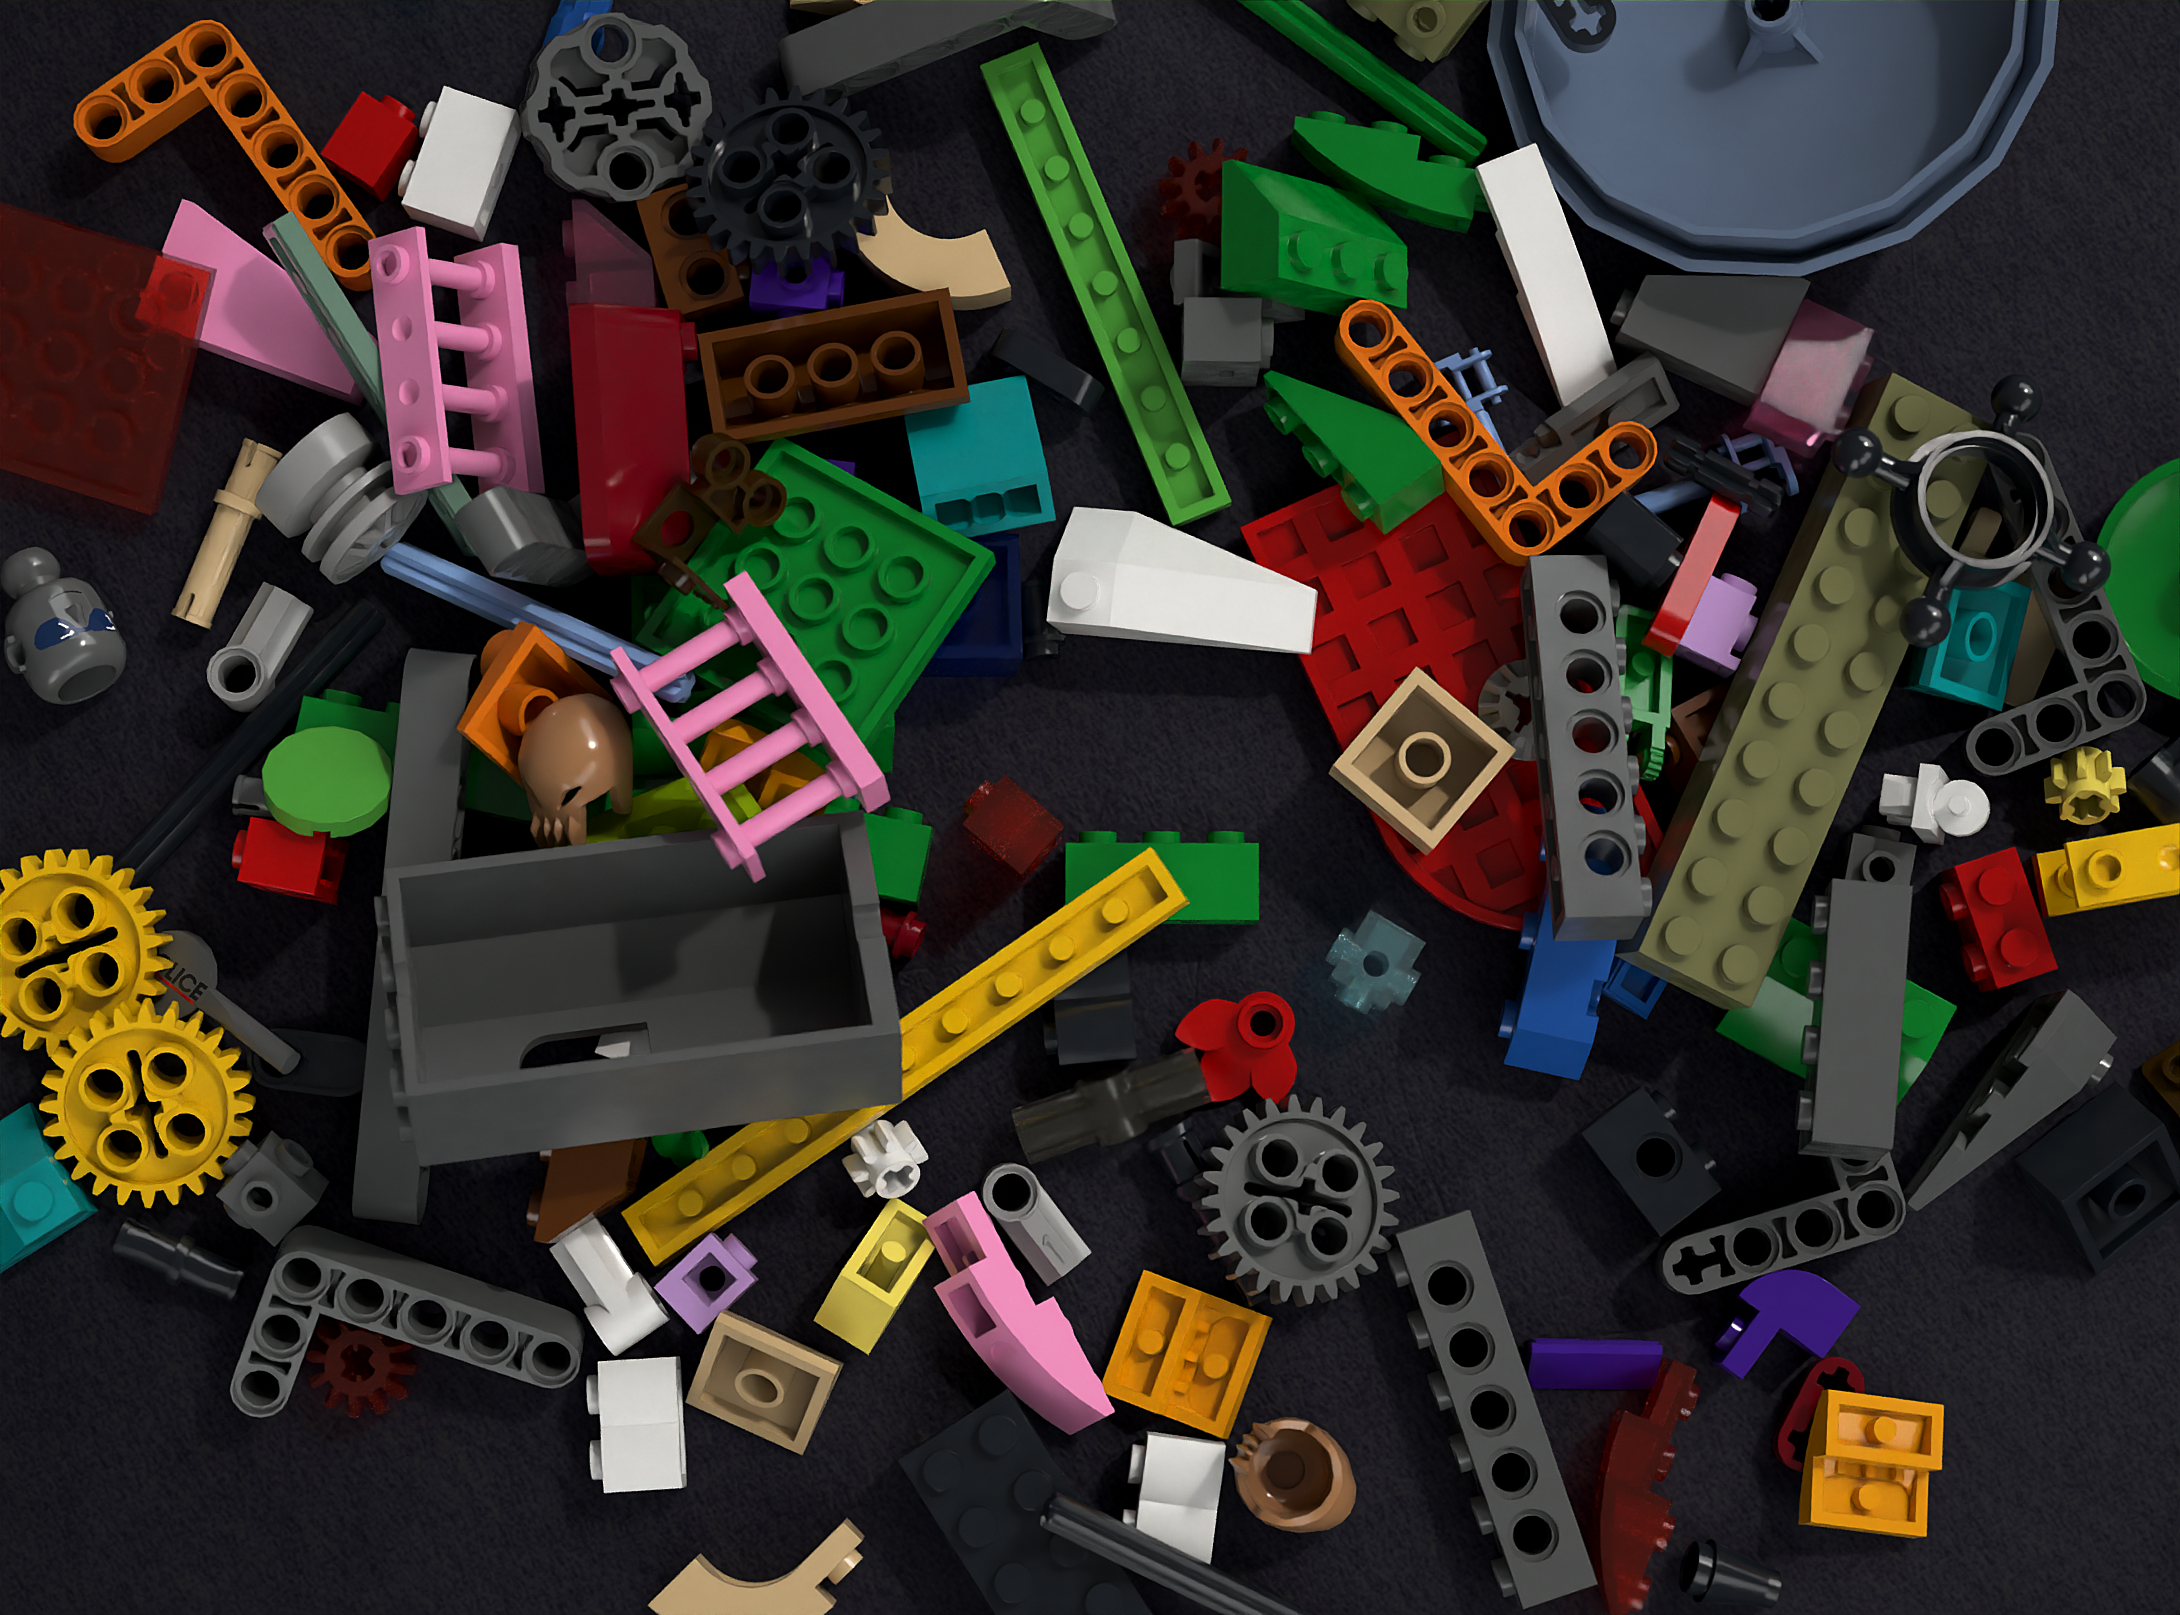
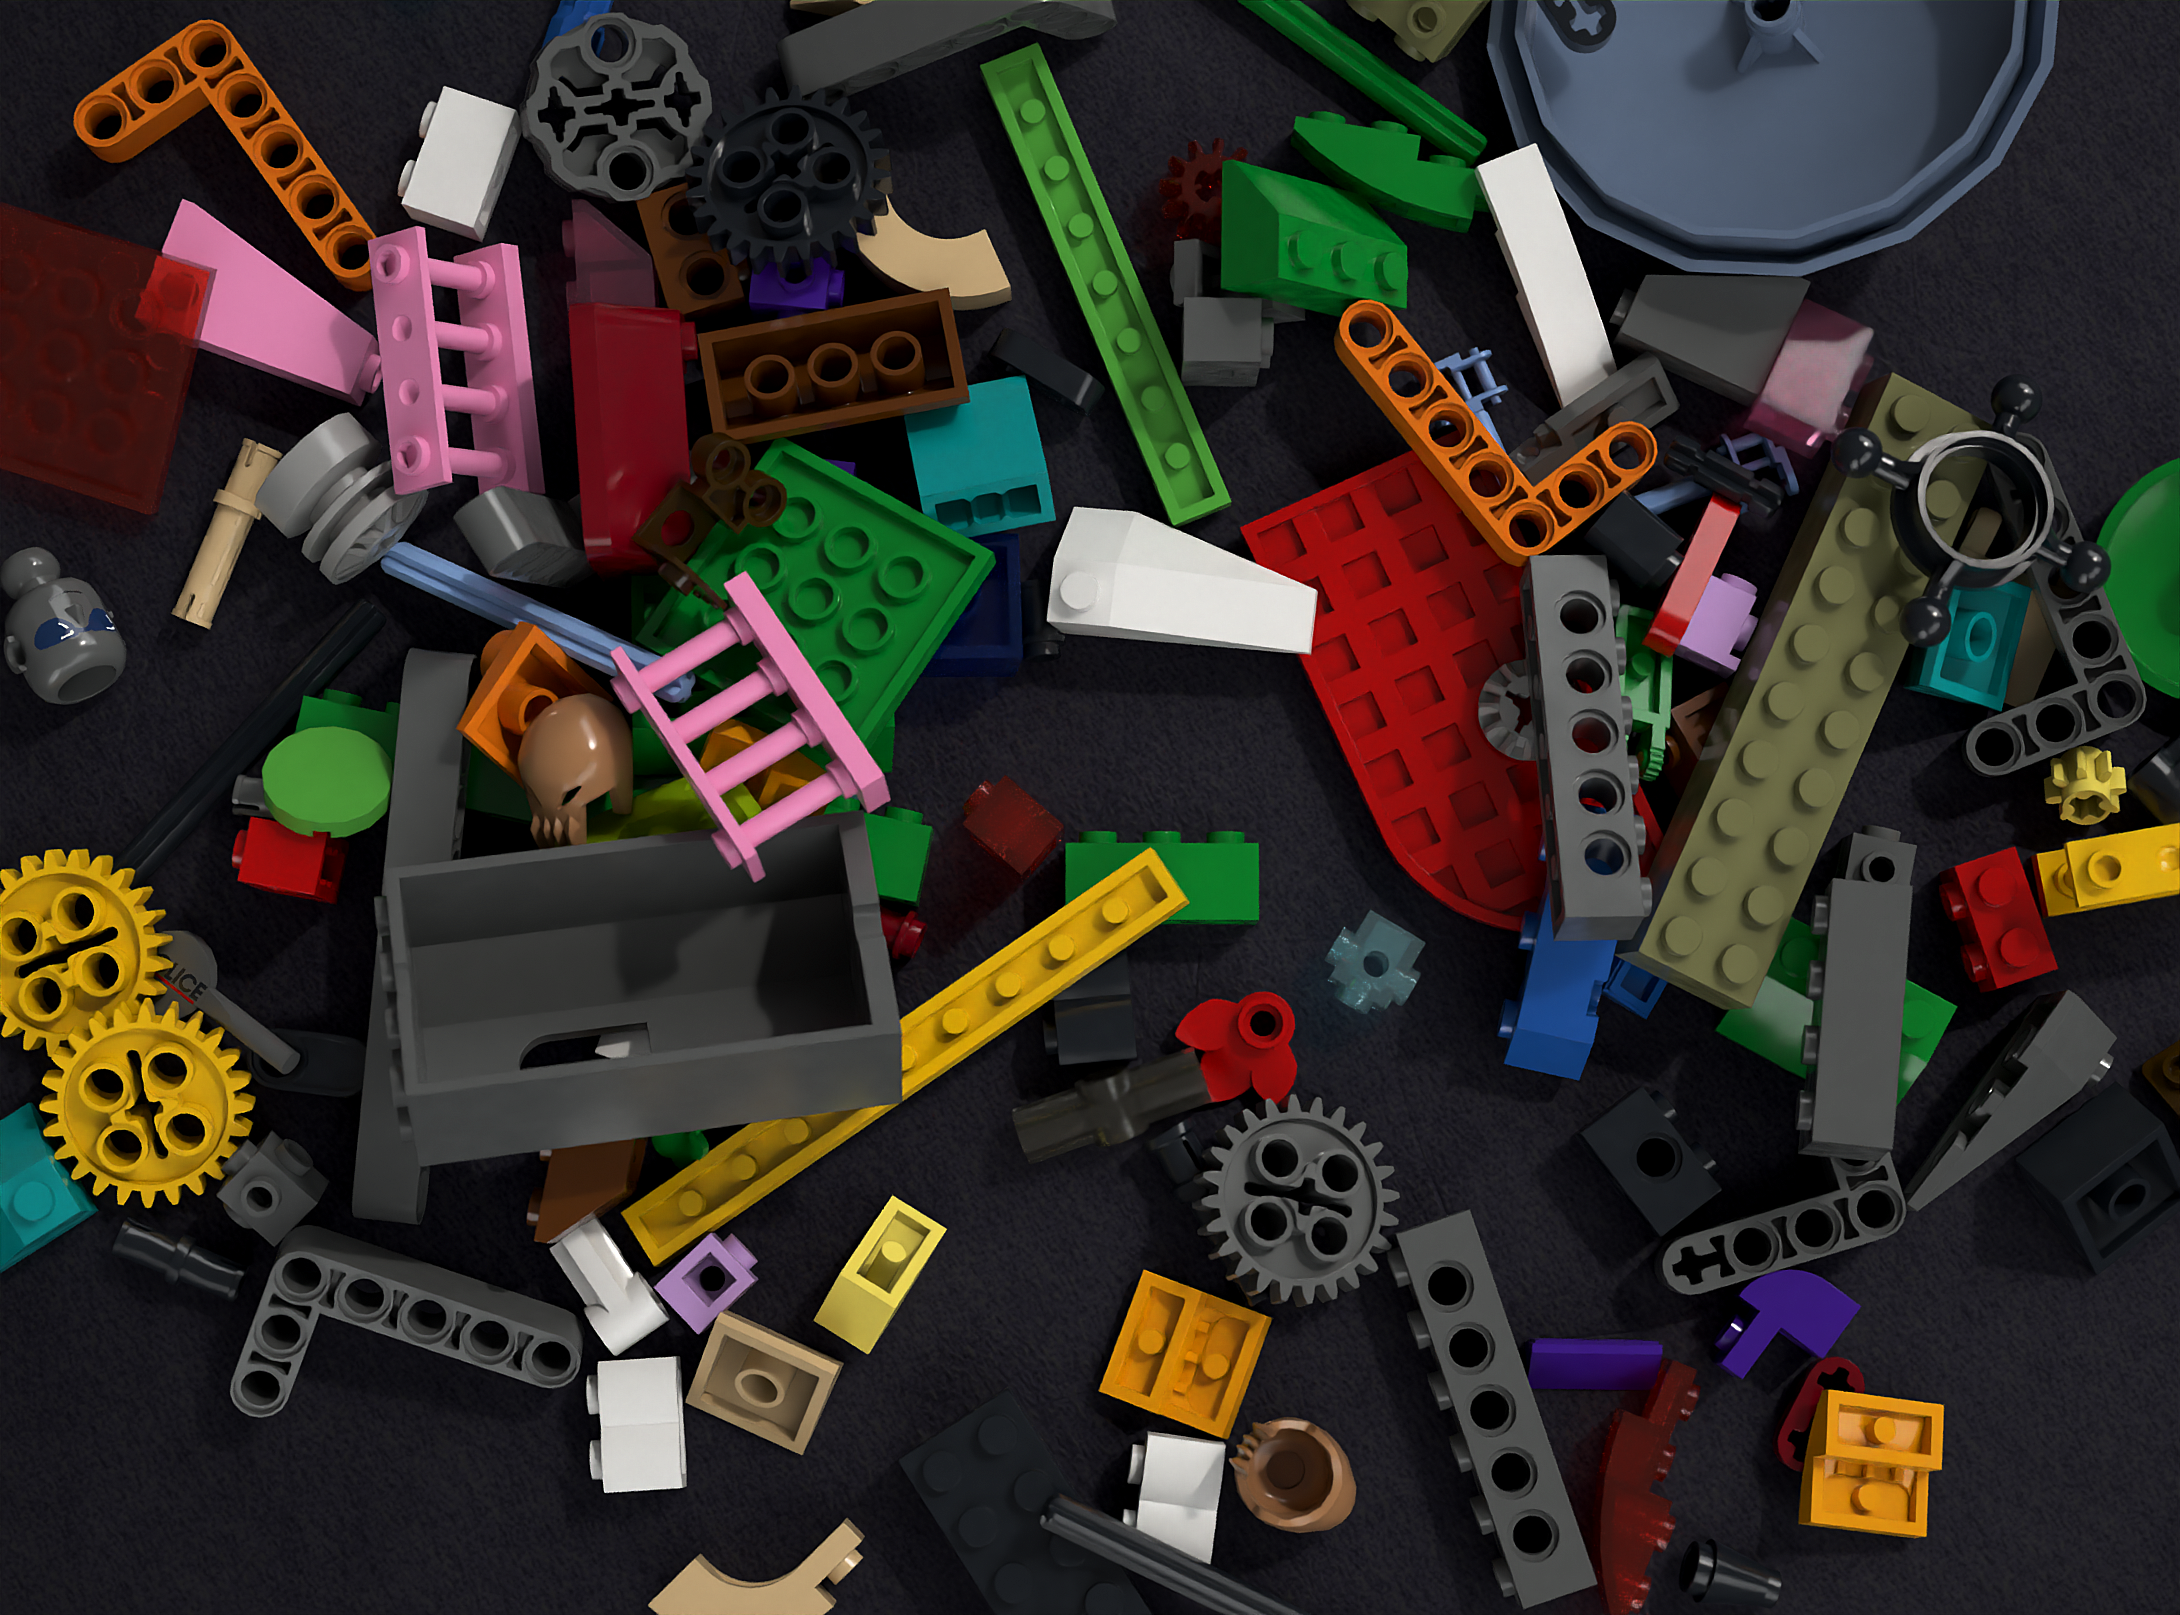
(261, 641): light grey piece -> none
(351, 344): sand green tile -> none
(364, 1386): clear red gear -> none
(373, 144): red brick -> none
(885, 1159): white gear -> none
(1019, 1341): bright pink slope -> none
(1036, 1226): light grey piece -> none
(1367, 451): green slope -> none
(1421, 761): tan brick -> none
(1934, 804): white hips -> none

